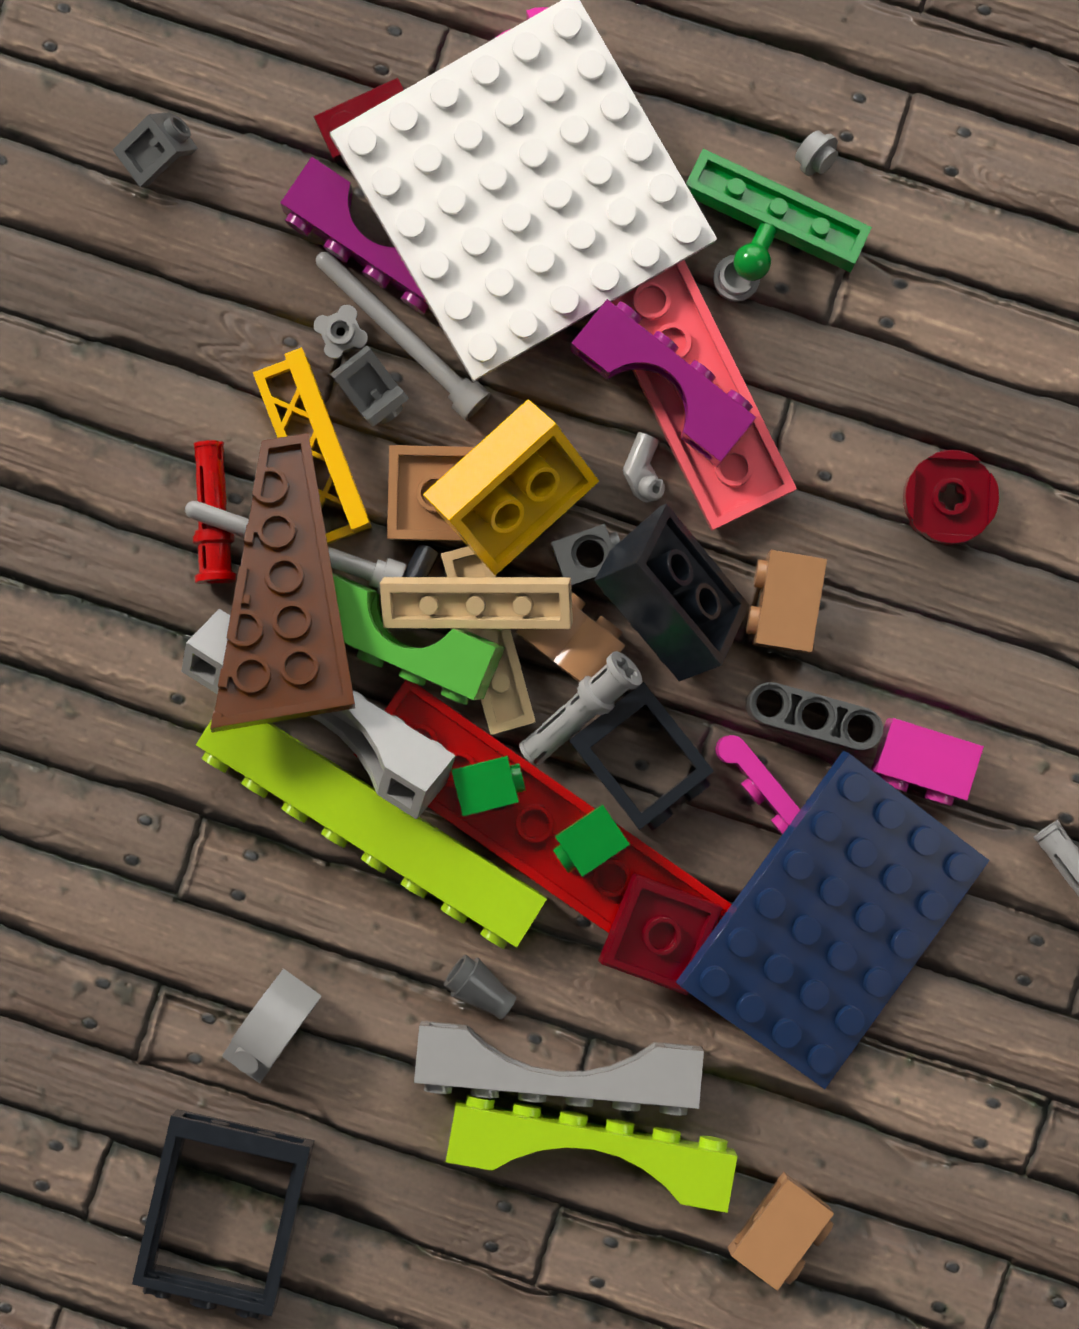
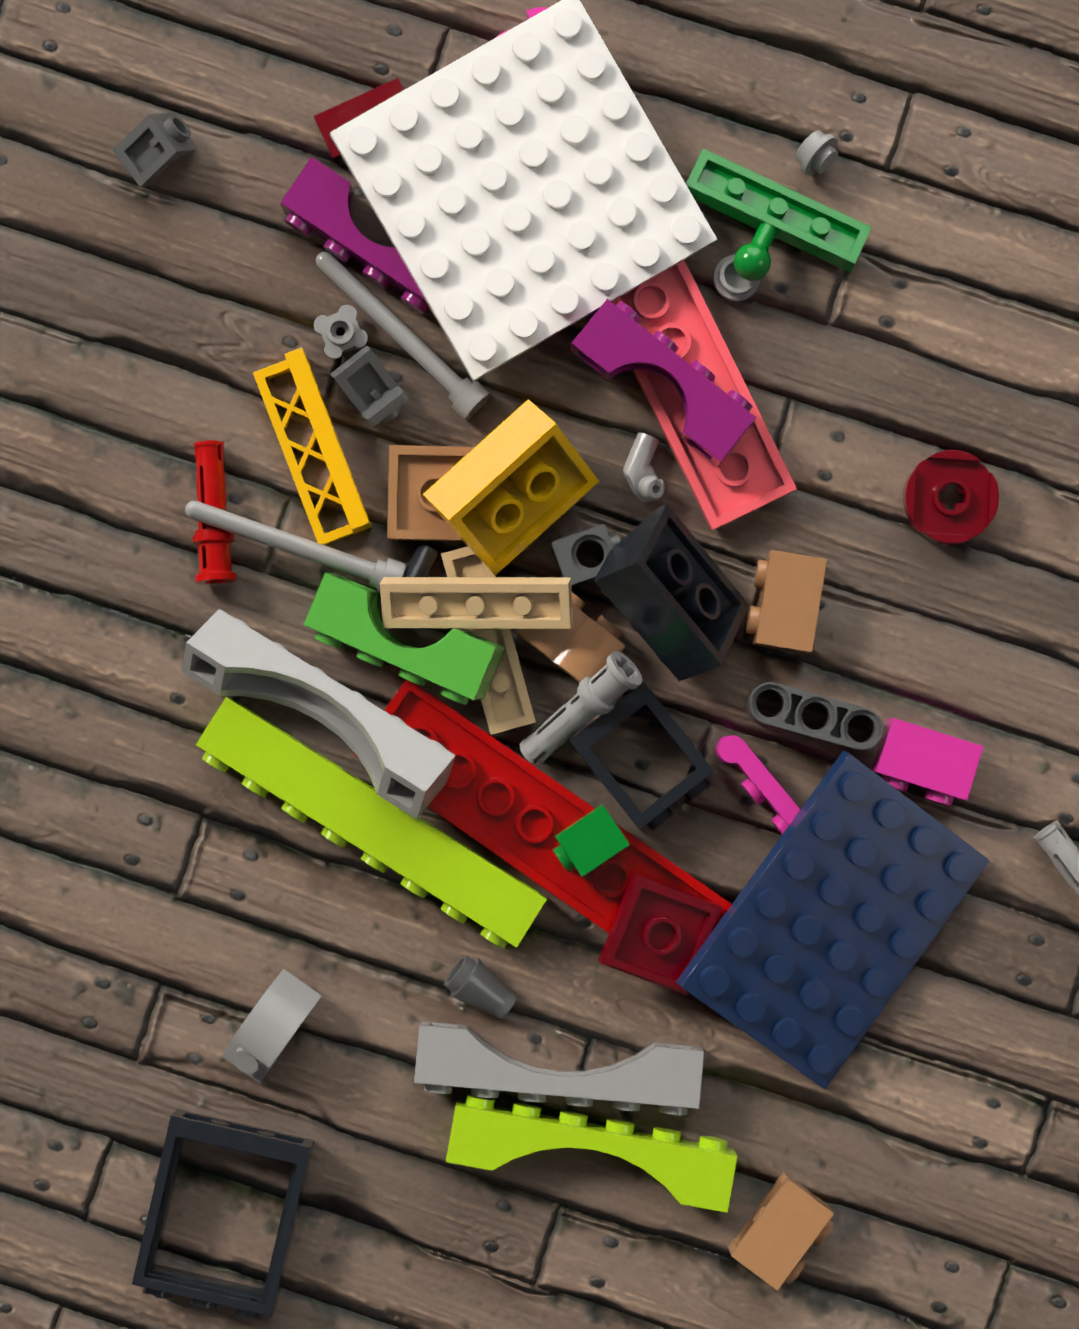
(284, 623): reddish brown wing -> none
(488, 785): green brick -> none

